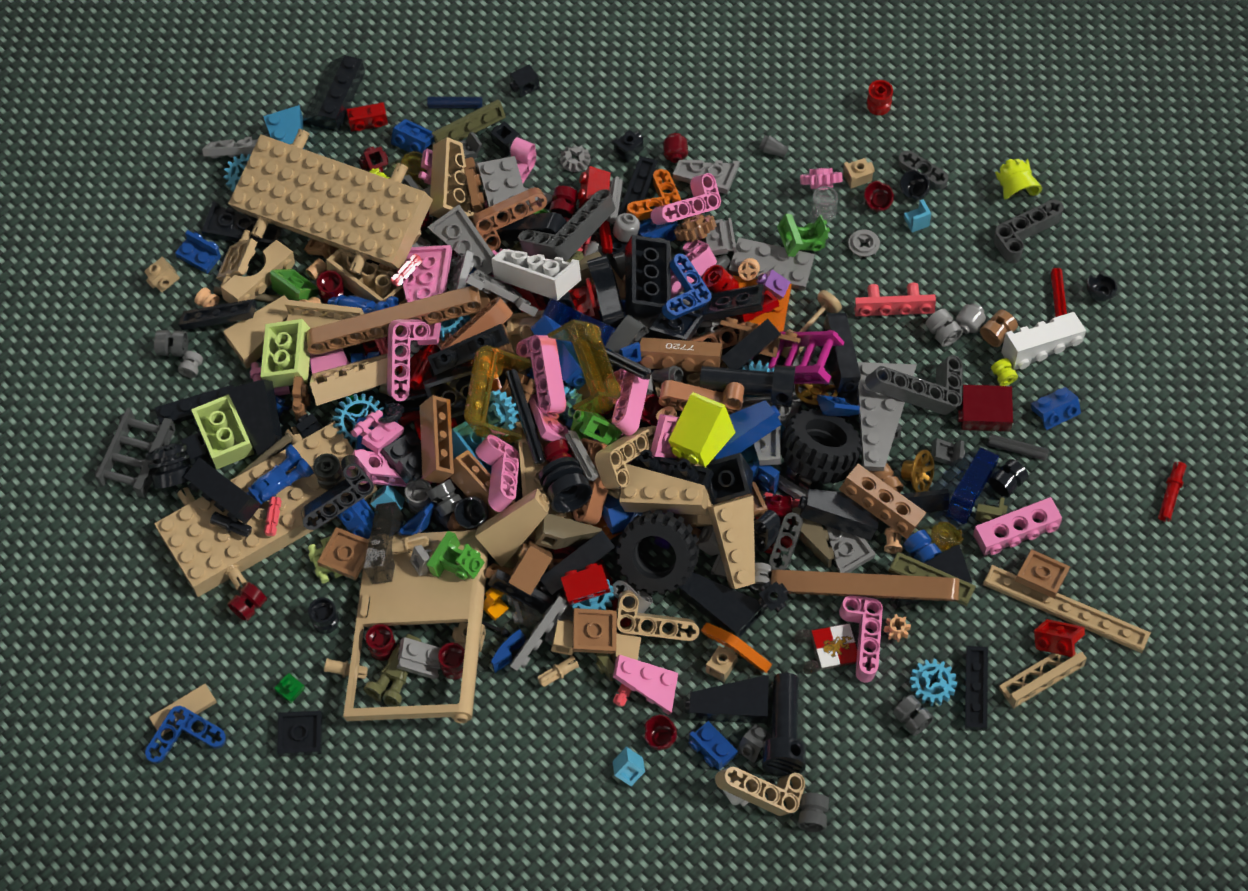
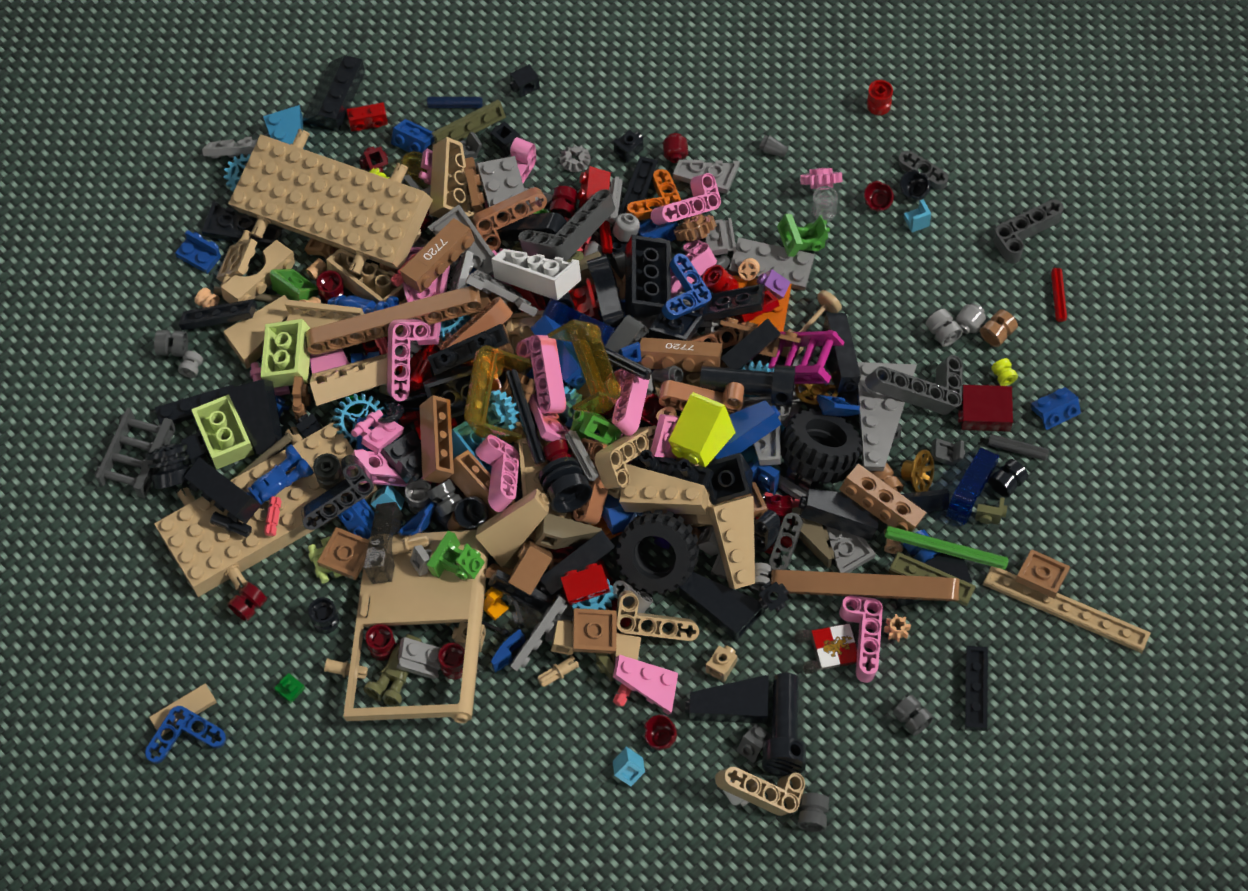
(161, 274): tan brick -> none
(299, 733): black plate -> none
(437, 255): none -> medium nougat brick
(712, 745): blue bracket -> none
(736, 644): orange beam -> none
(858, 172): tan brick -> none
(864, 236): light grey gear -> none
(894, 305): coral plate -> none
(927, 674): medium azure gear -> none
(946, 535): clear yellow hair -> none
(946, 547): none -> bright green axle
(1017, 176): neon yellow hat -> none
(1042, 340): white wedge -> none
(1042, 510): bright pink brick -> none
(1044, 680): tan fence -> none
(1058, 637): red bracket -> none
(1101, 287): black hair -> none
(1174, 484): red pin -> none

